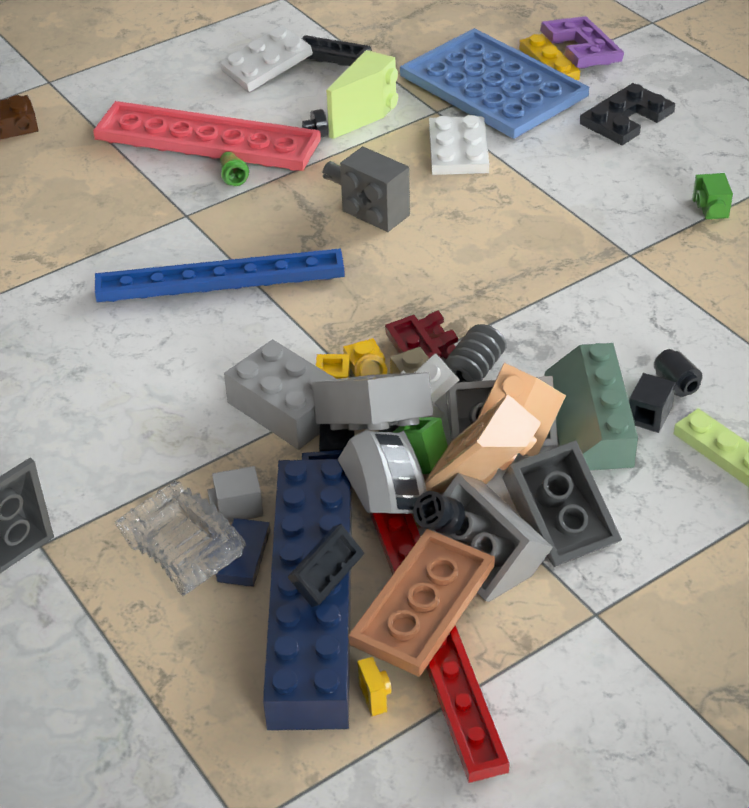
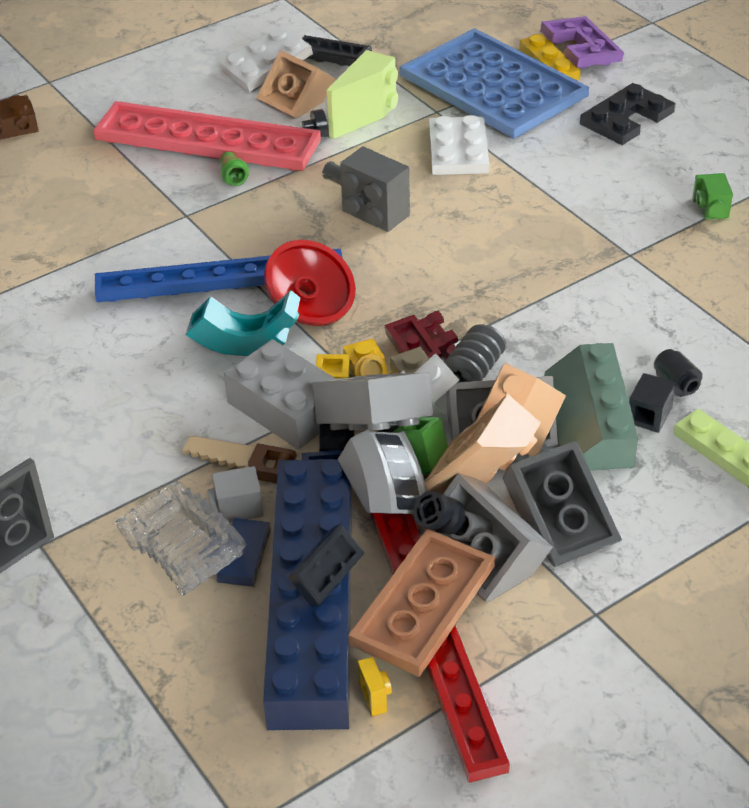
(238, 333): none -> teal arch
(239, 455): none -> piece
(294, 85): none -> light nougat slope
(318, 273): none -> red dish

